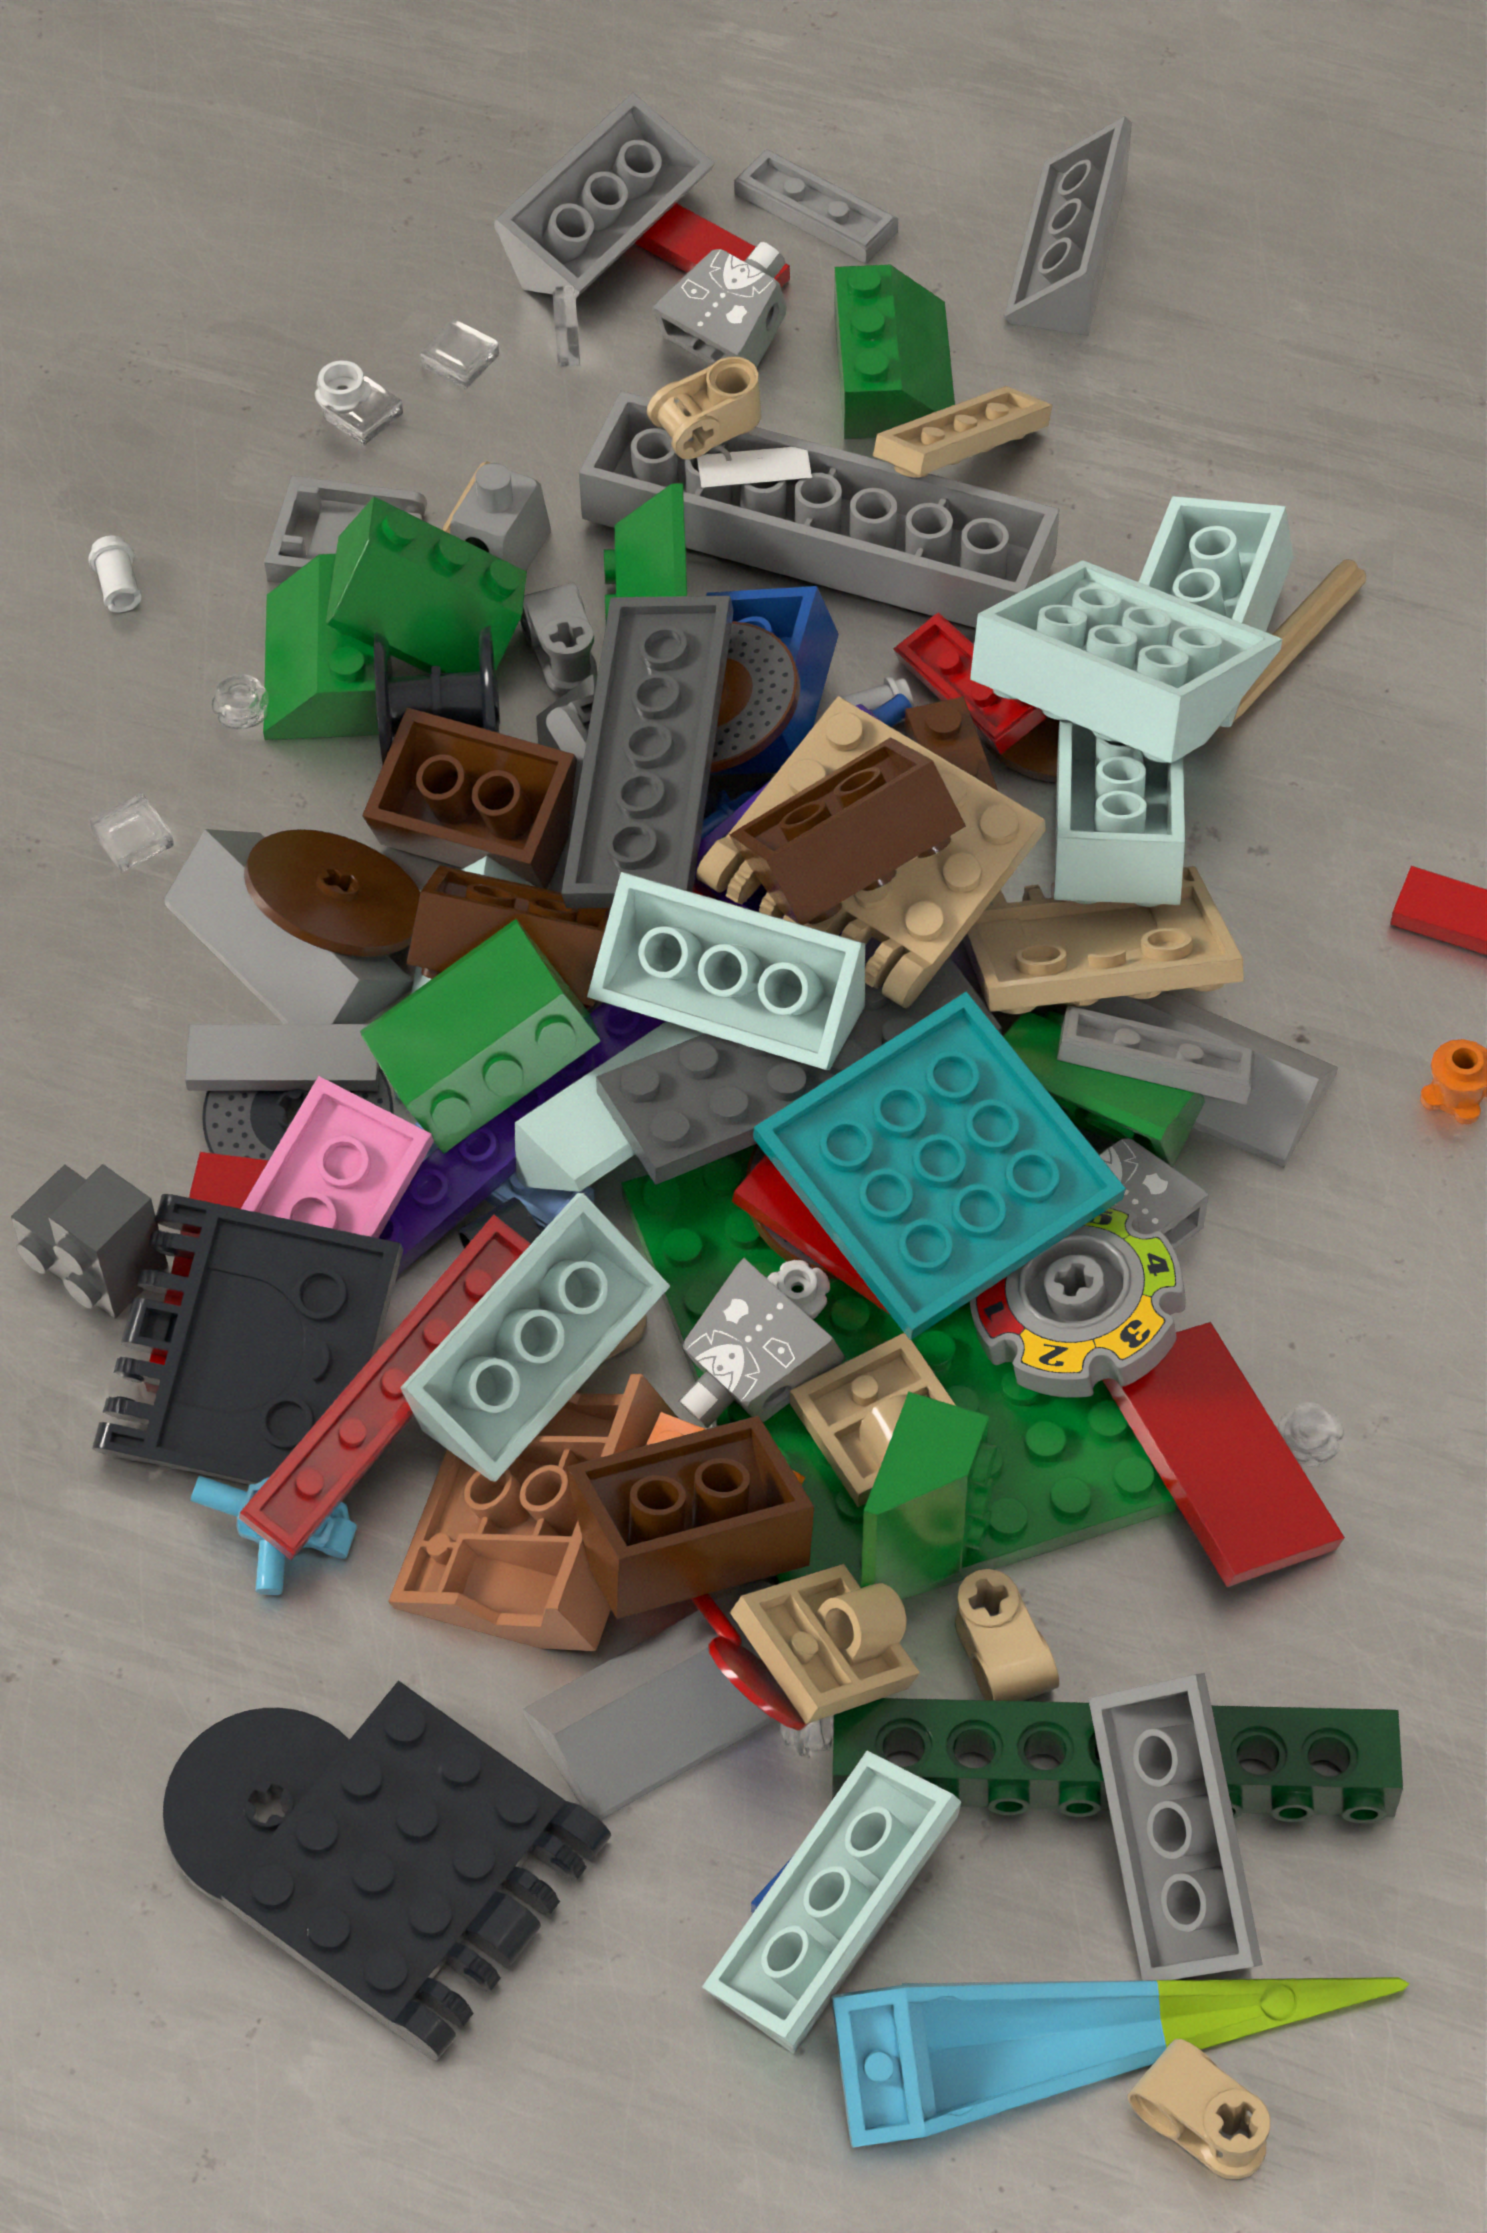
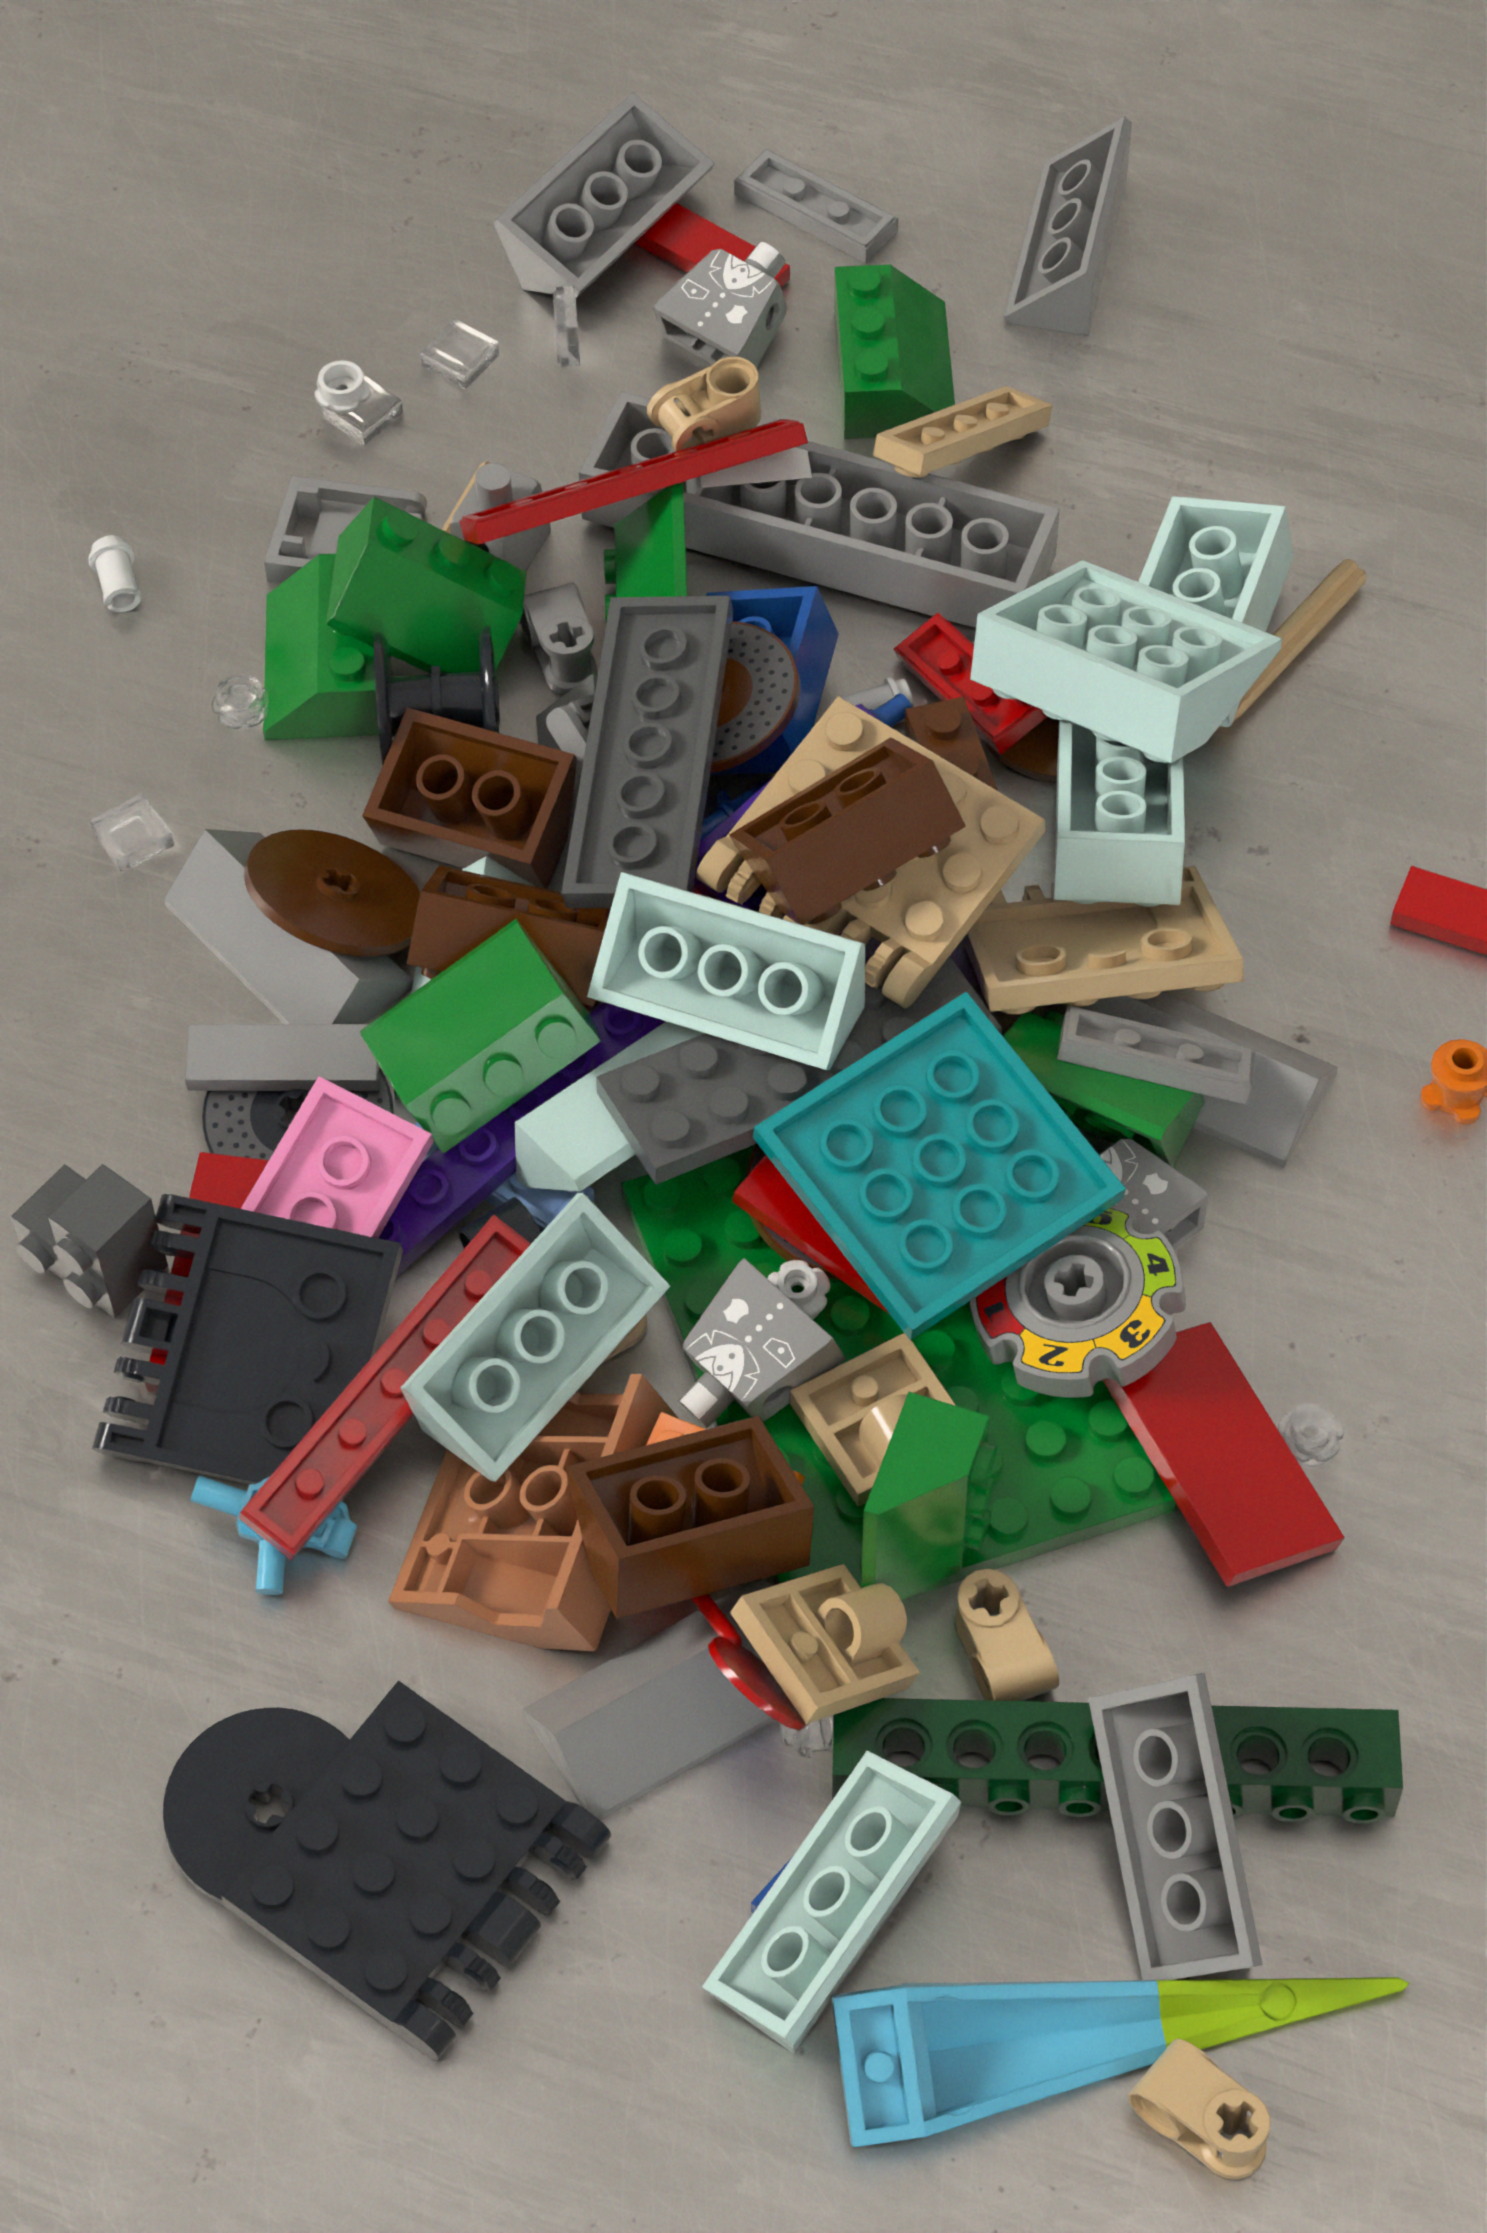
(632, 480): none -> red tile

